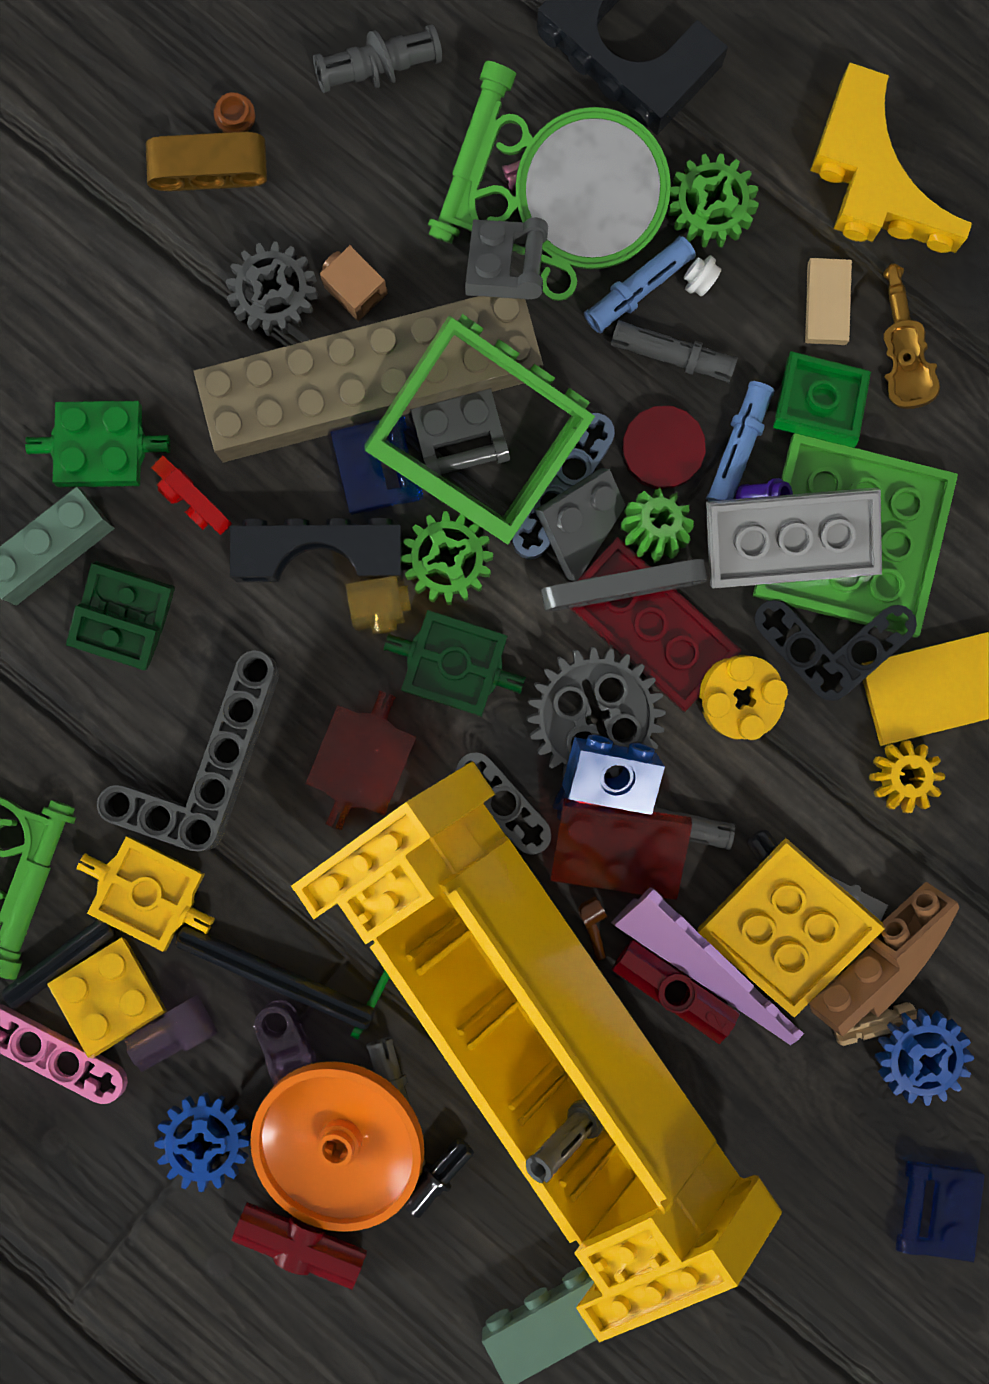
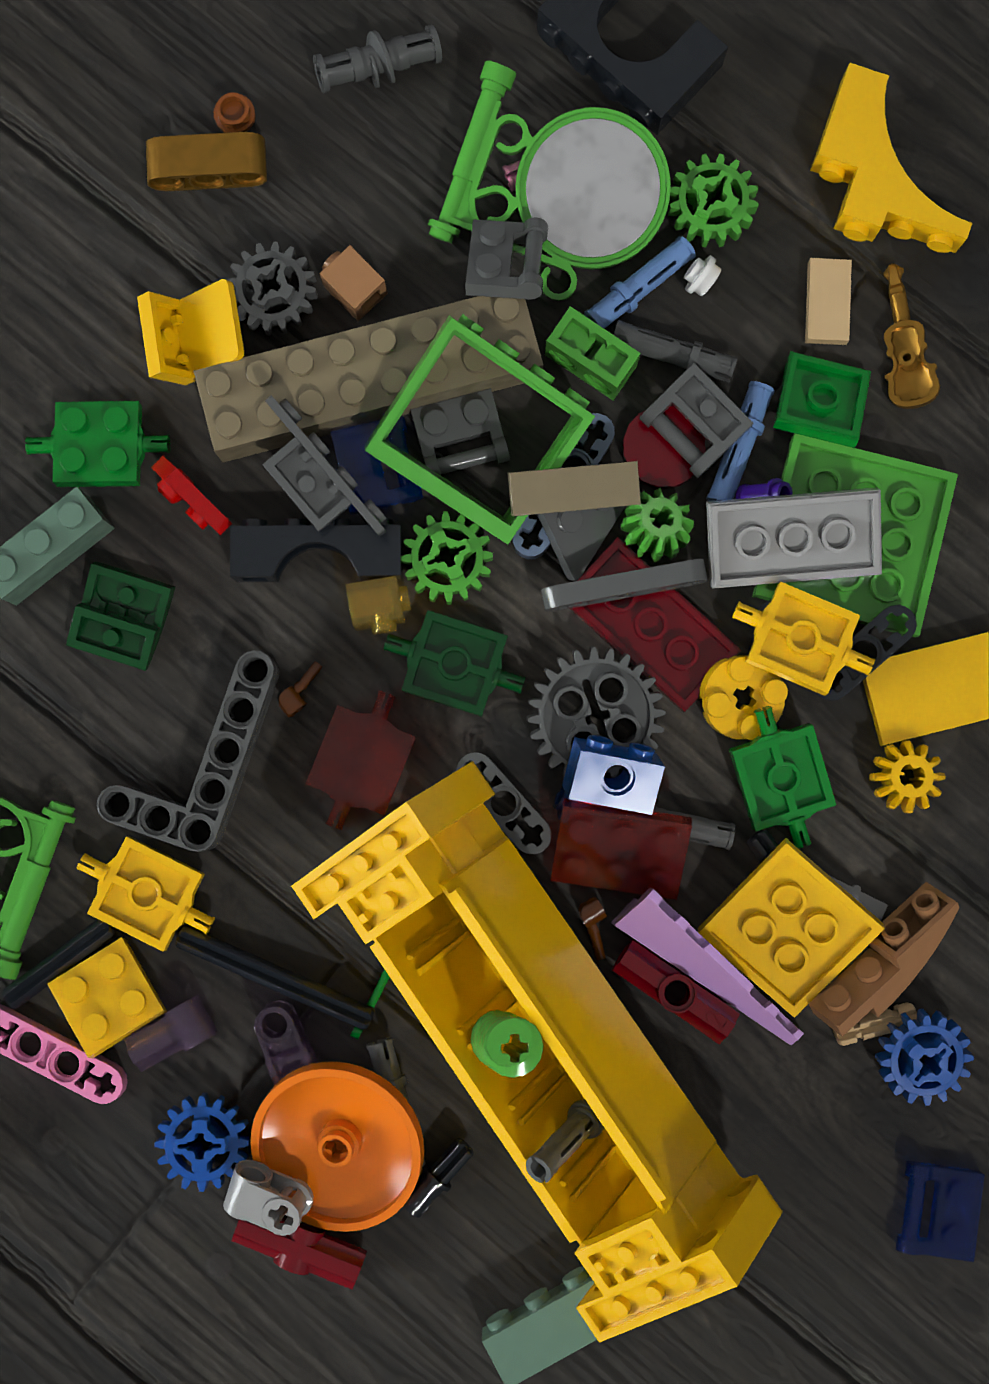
(190, 331): none -> yellow bracket
(263, 1197): none -> light grey piece
(290, 699): none -> reddish brown hand
(310, 478): none -> dark grey bracket
(516, 1057): none -> bright green piece
(574, 488): none -> dark tan tile
(591, 353): none -> bright green brick
(706, 410): none -> dark grey plate
(782, 777): none -> green plate
(803, 638): none -> yellow plate

